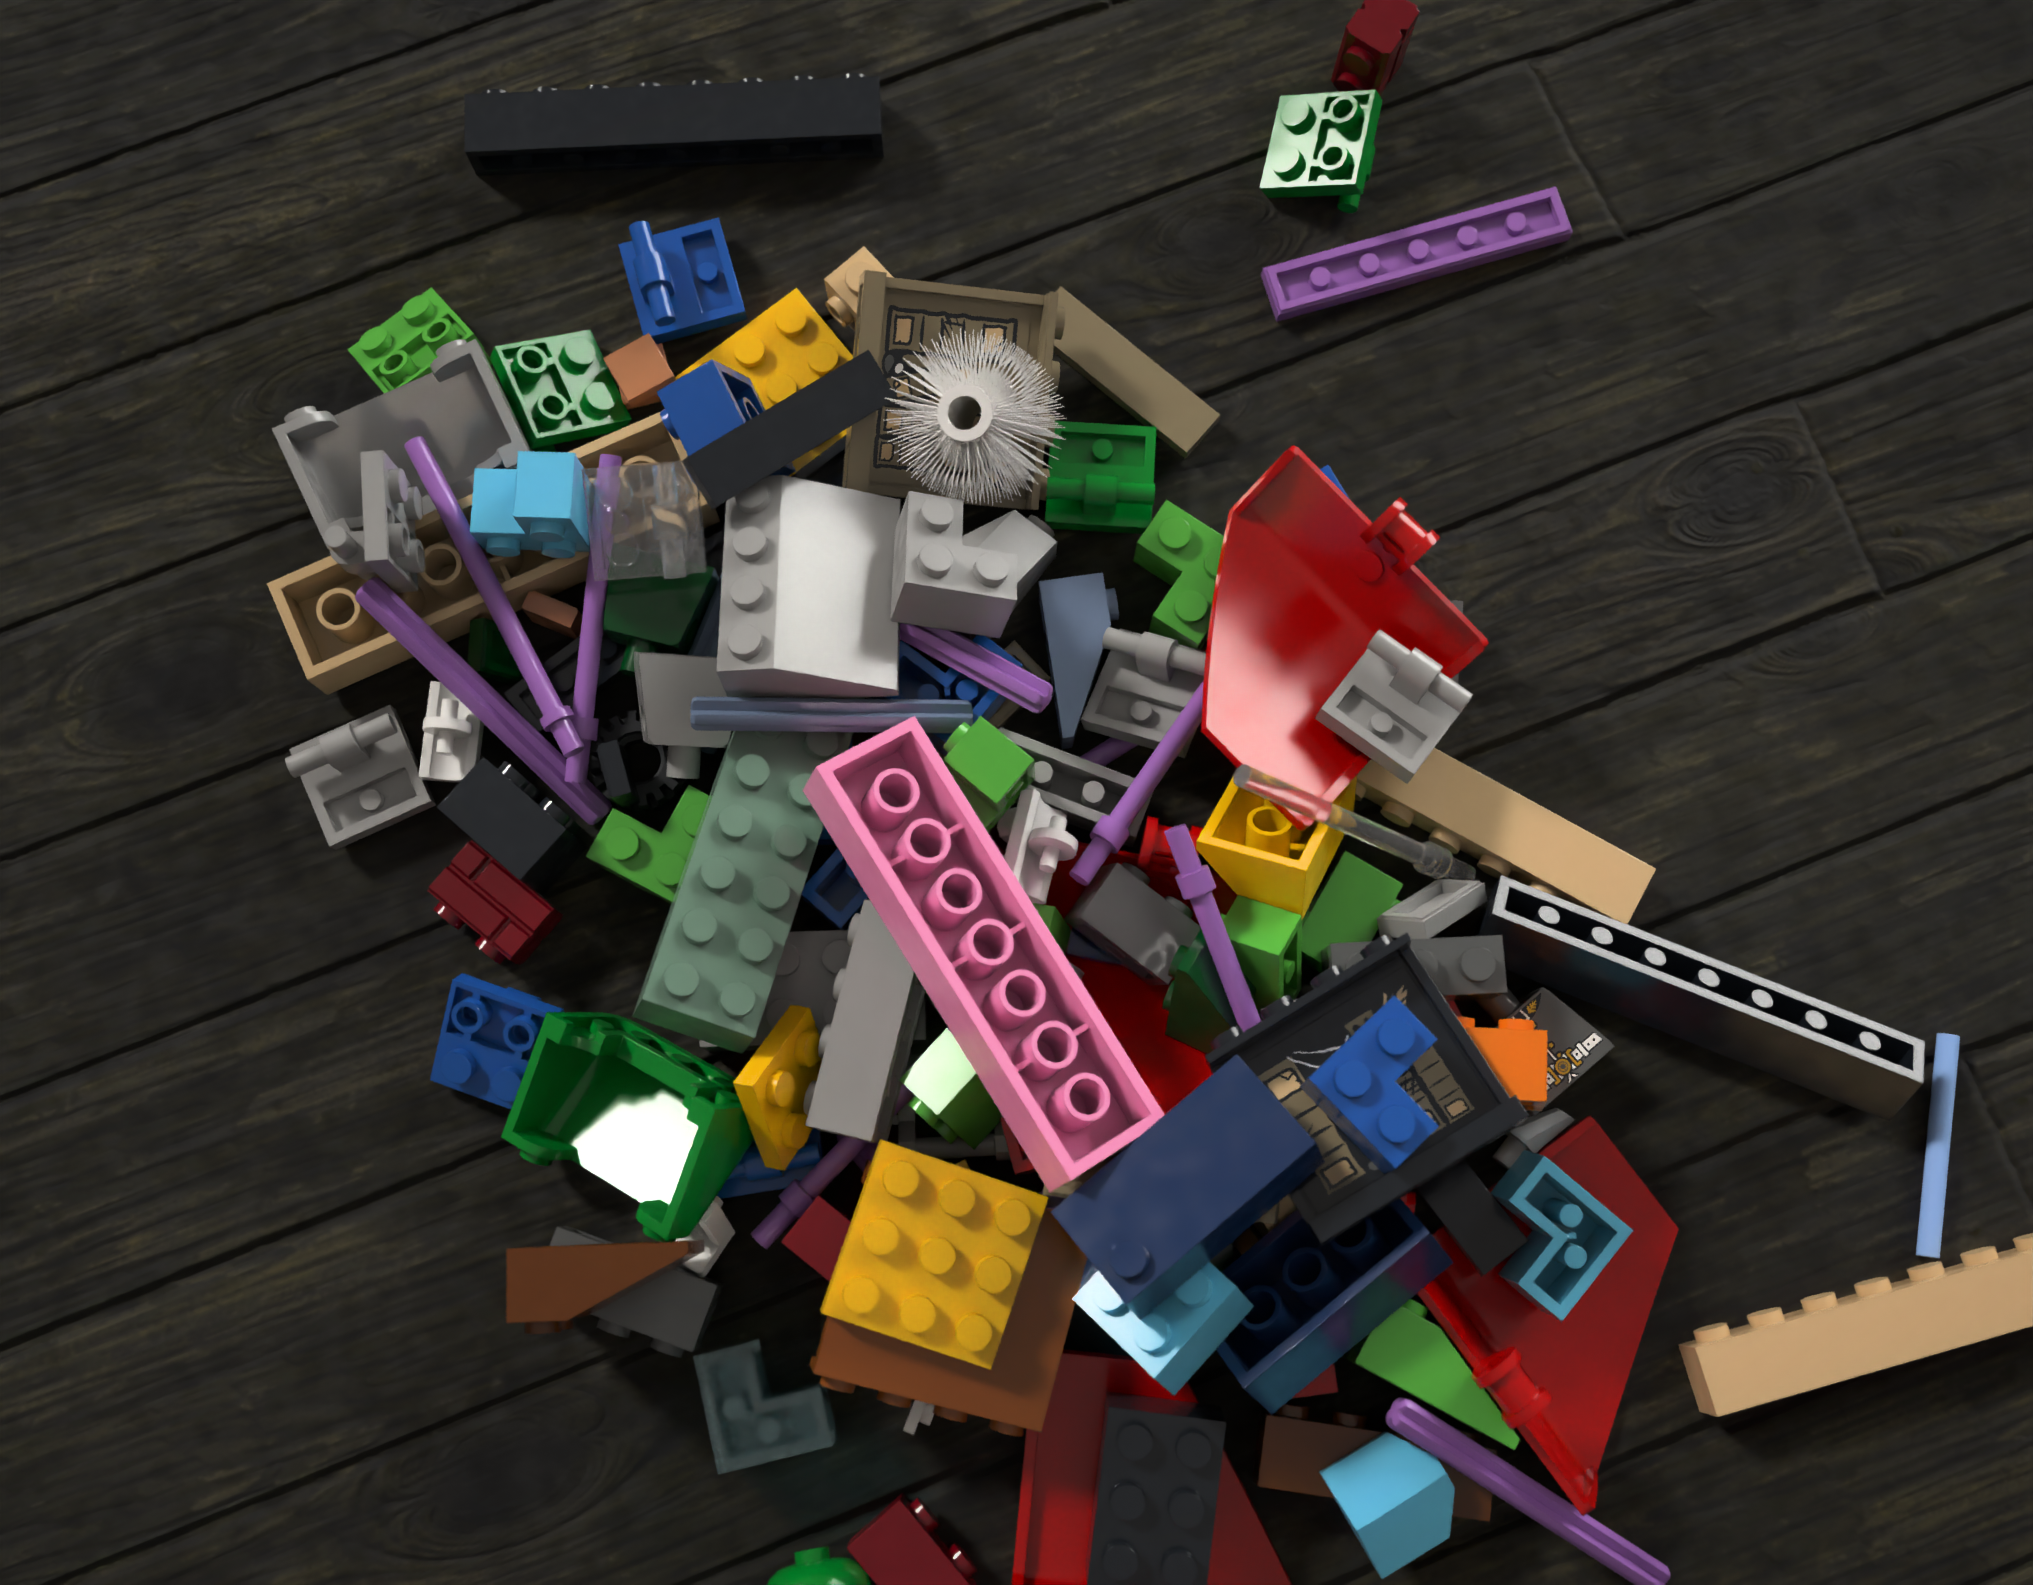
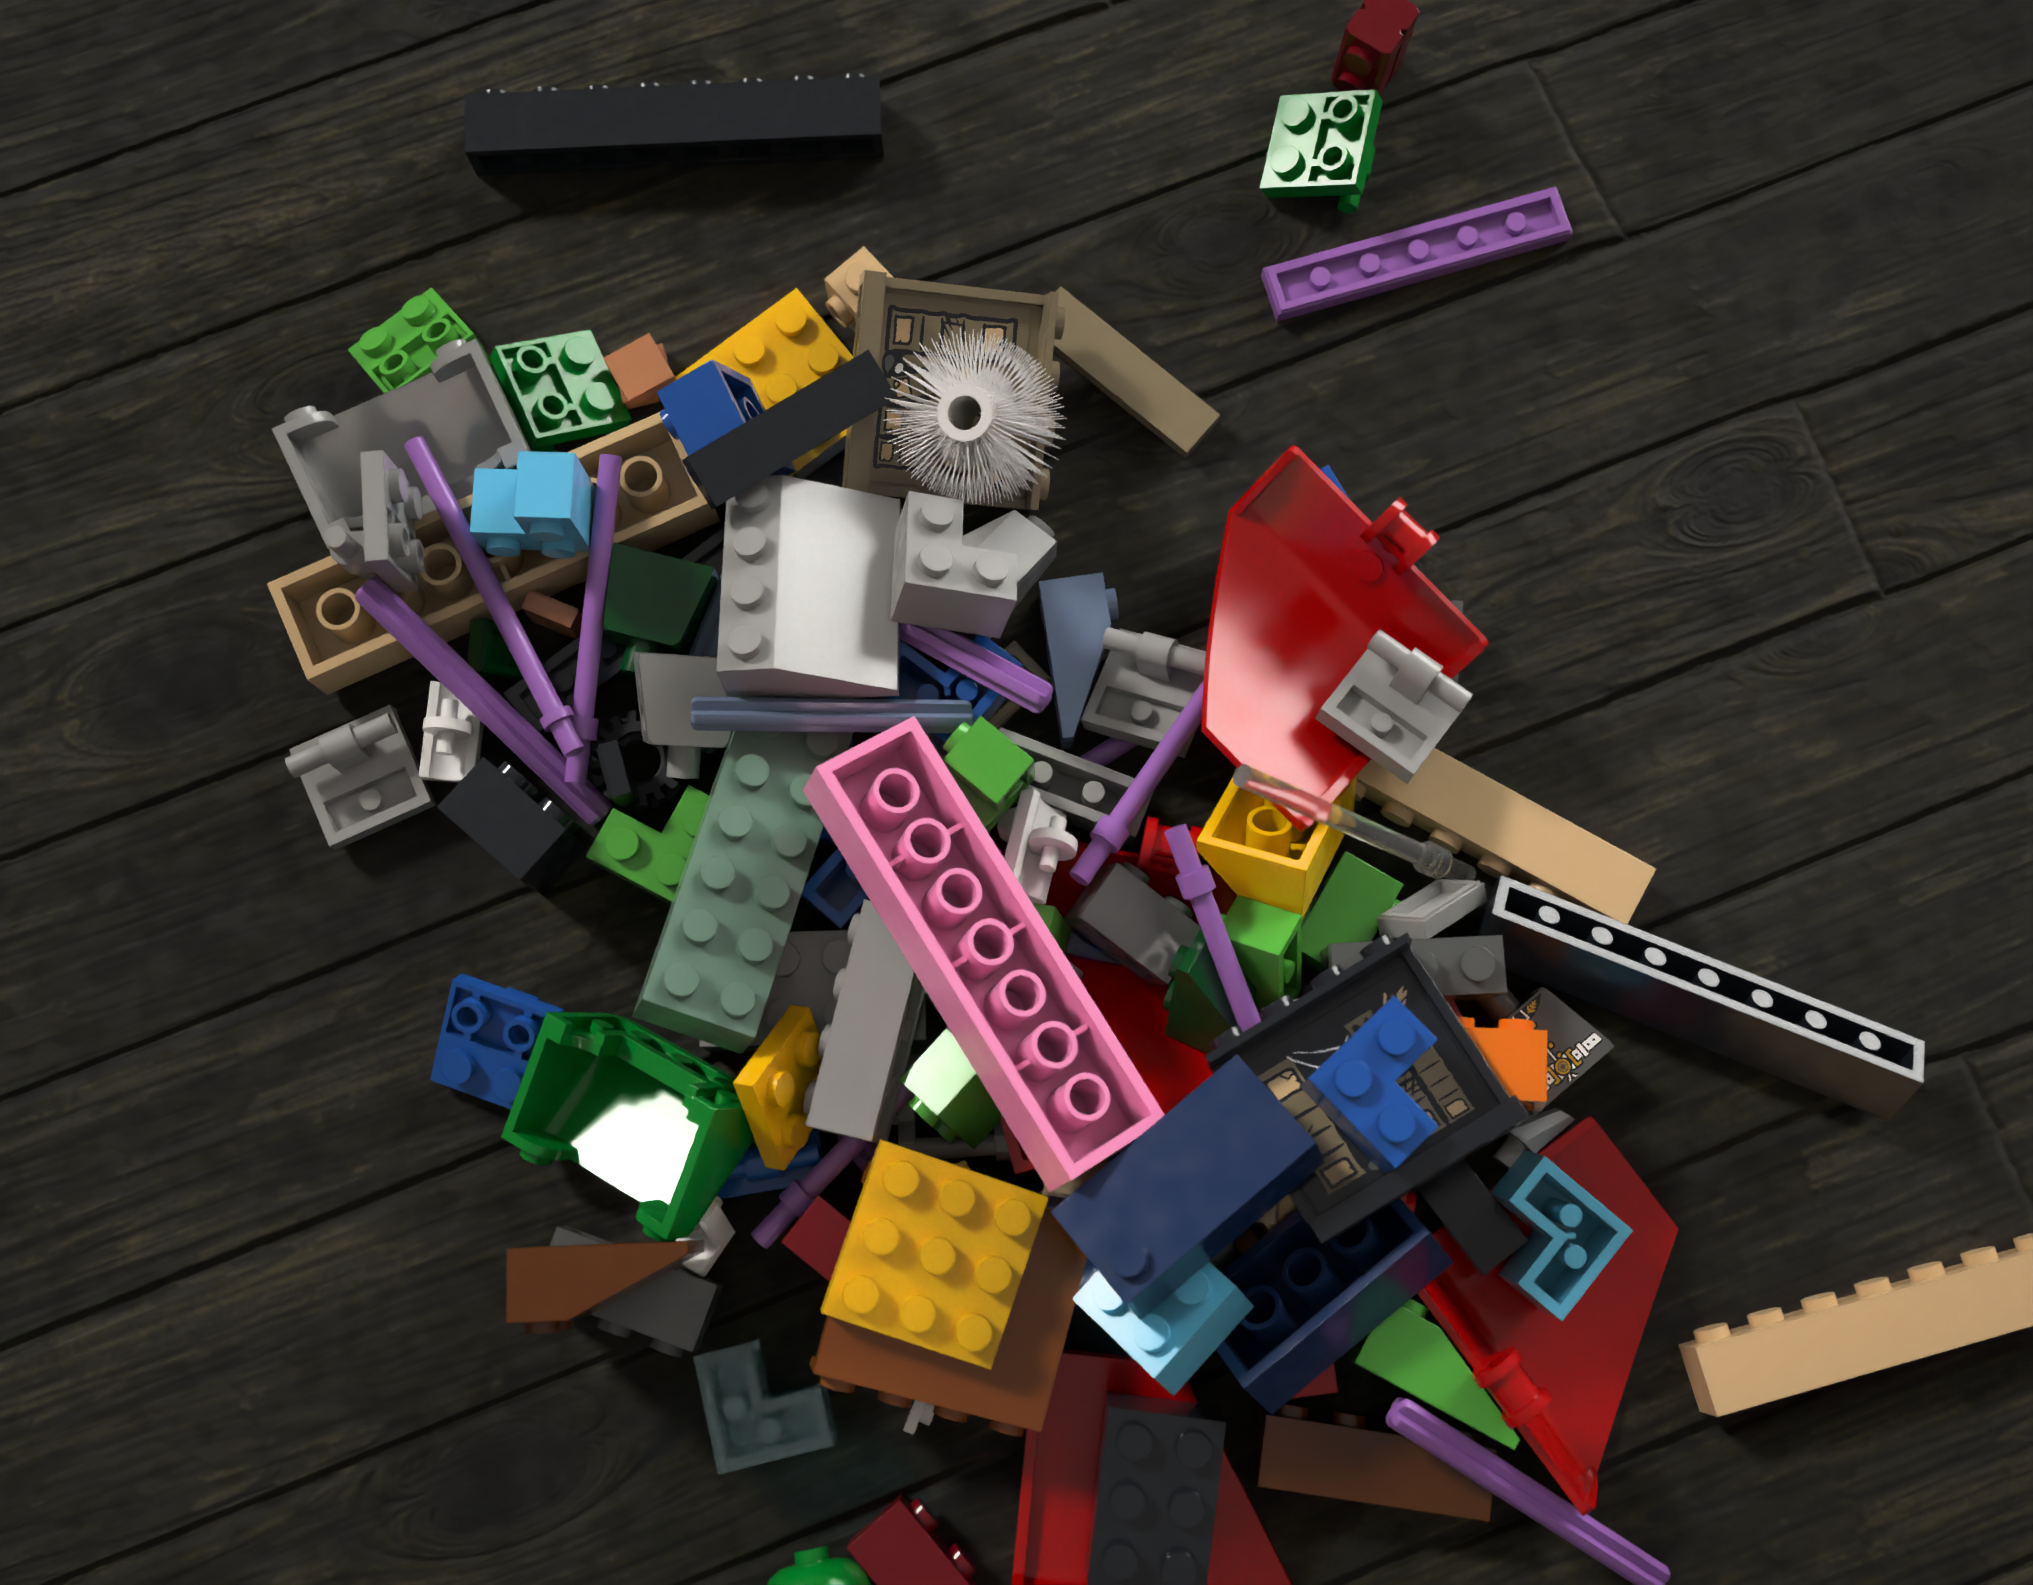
(493, 904): dark red brick -> none
(644, 521): clear plate -> none
(681, 280): blue plate -> none
(1101, 478): green plate -> none
(1187, 558): bright green brick -> none
(1392, 1500): medium azure slope -> none
(1938, 1145): light blue bar -> none

